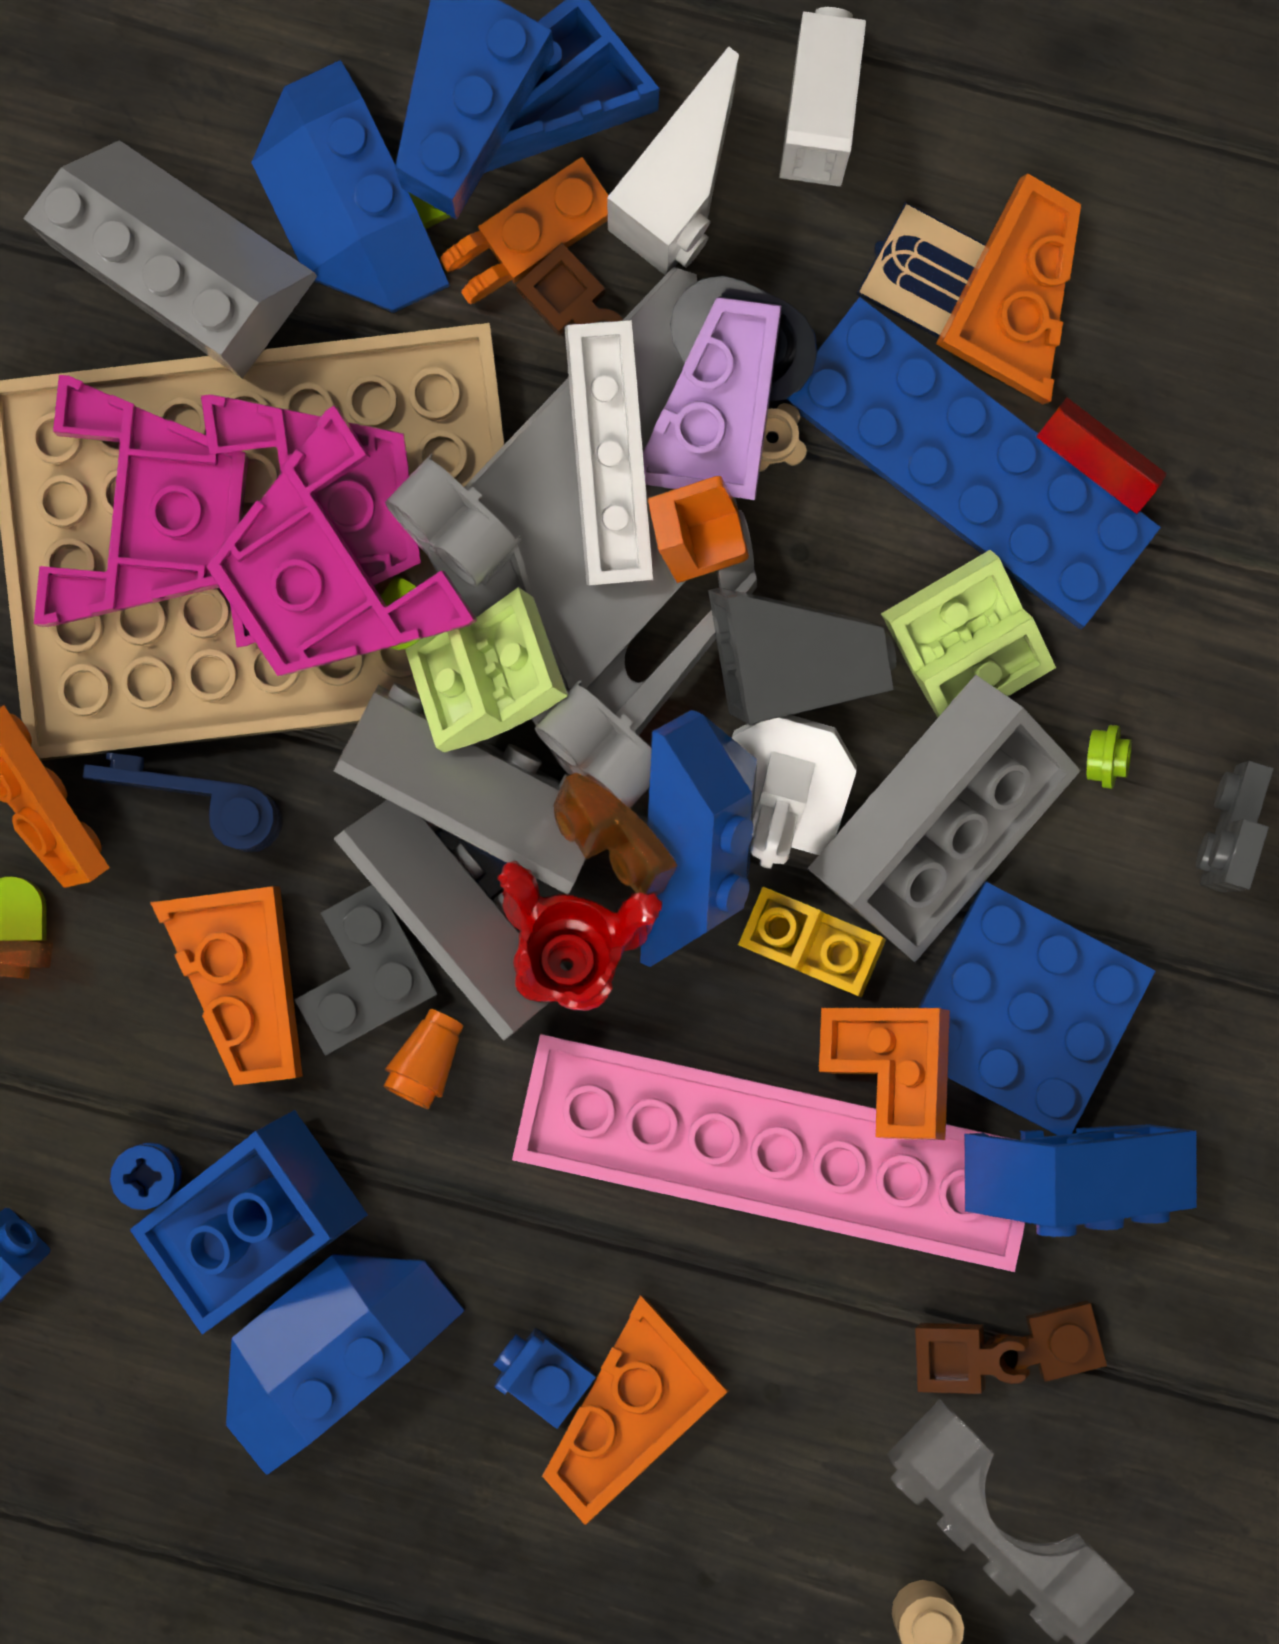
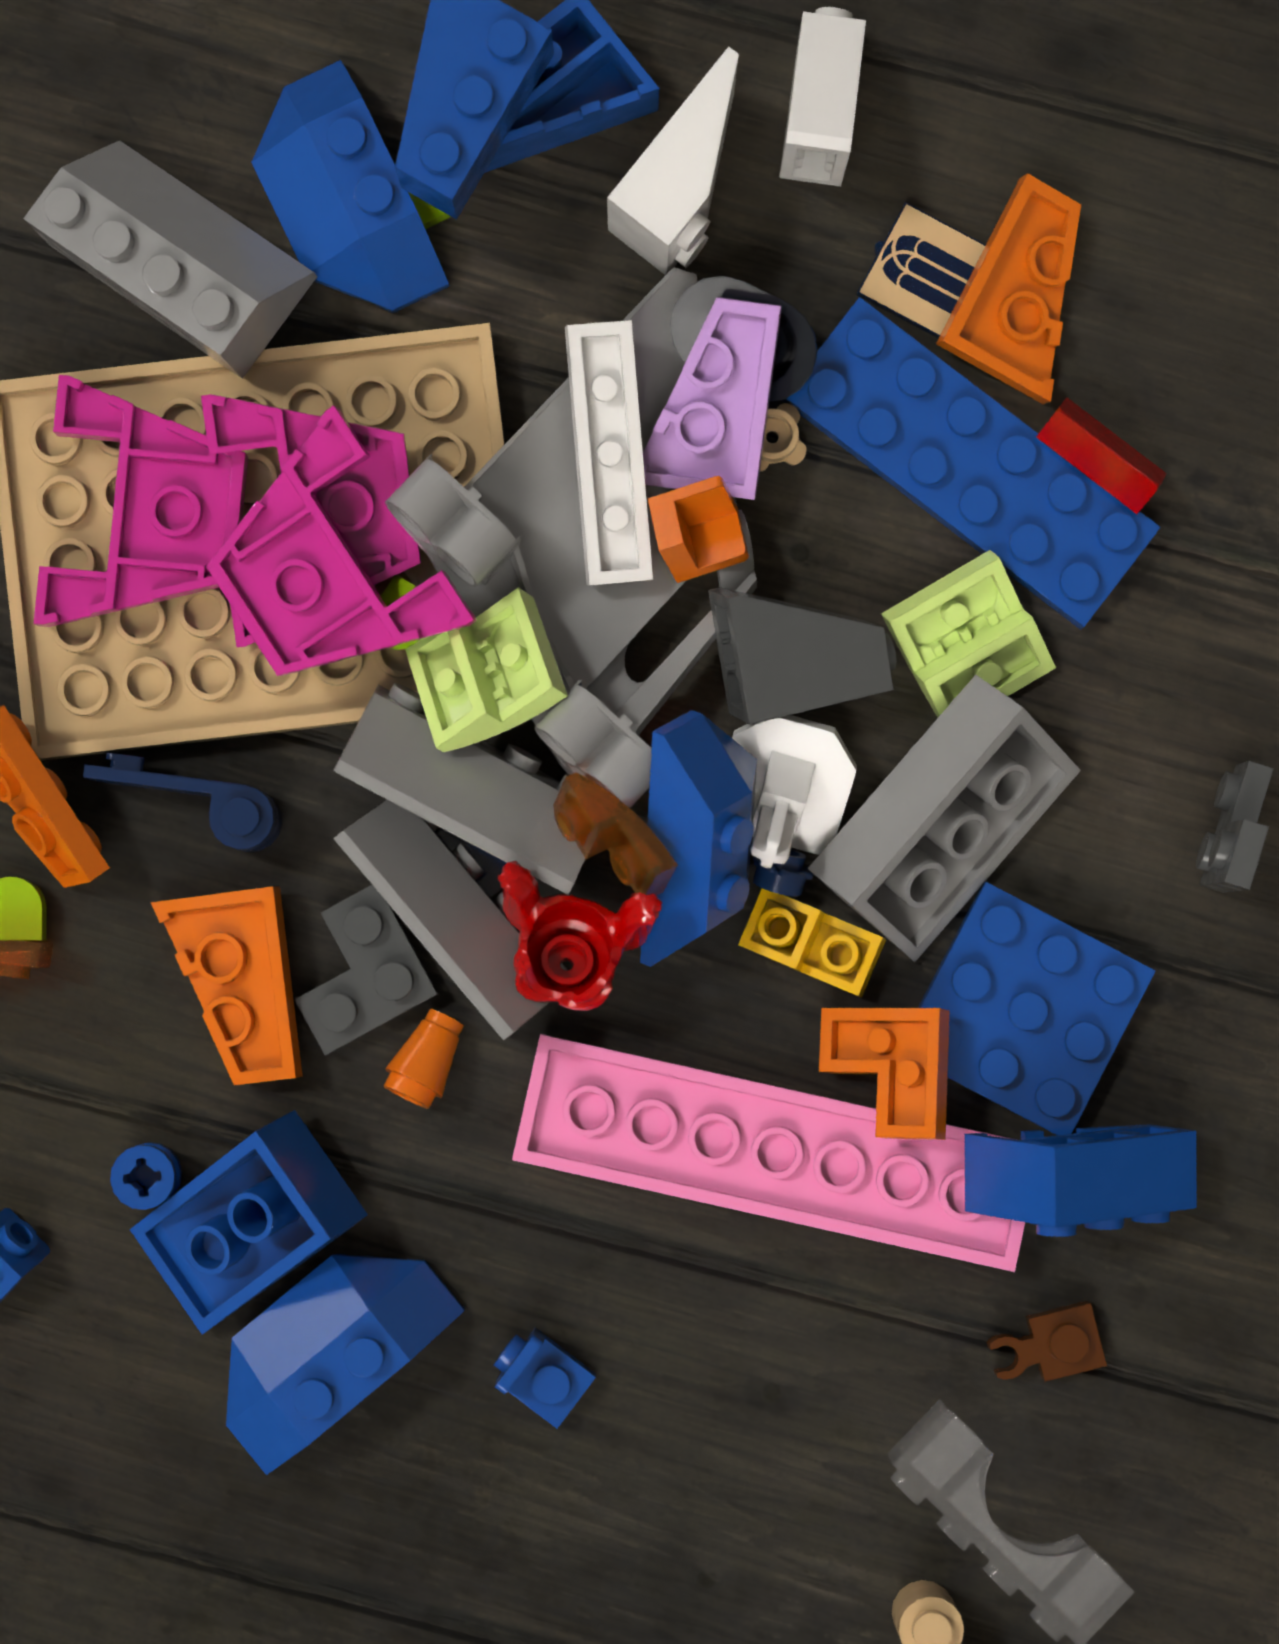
(531, 228): orange hinge -> none
(564, 292): reddish brown plate -> none
(636, 1409): orange wing -> none
(783, 878): none -> dark blue plate
(957, 1359): reddish brown plate -> none
(1108, 756): lime plate -> none

